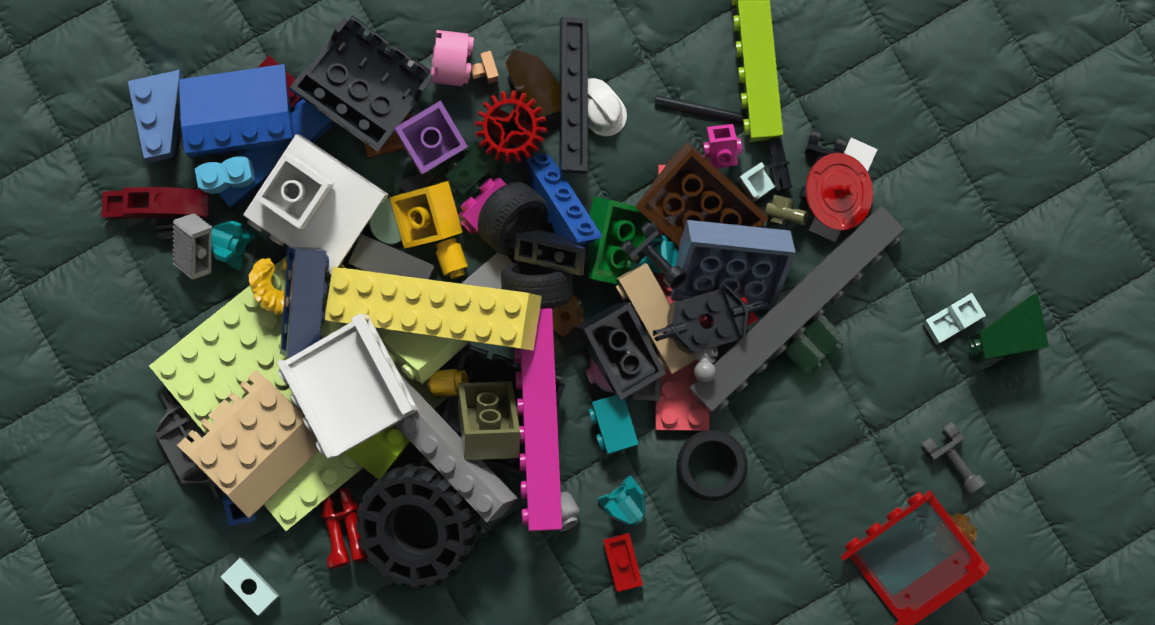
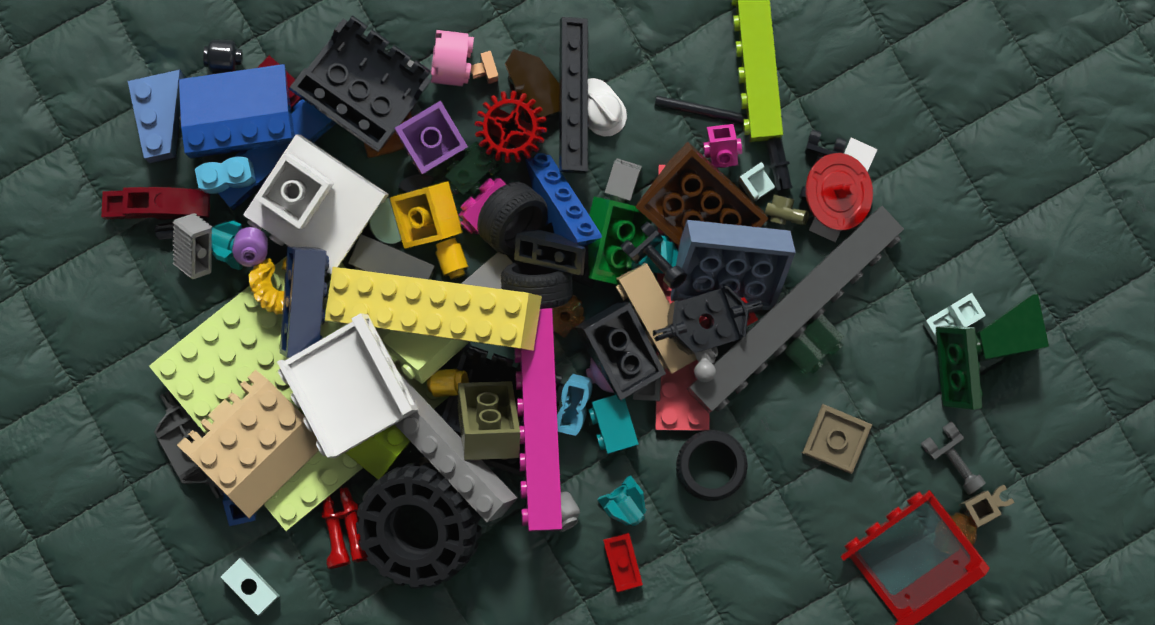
(222, 56): none -> black head
(250, 246): none -> medium lavender head
(574, 399): none -> medium azure brick
(622, 180): none -> light grey slope
(837, 439): none -> dark tan tile
(959, 367): none -> dark green plate
(985, 506): none -> dark tan brick

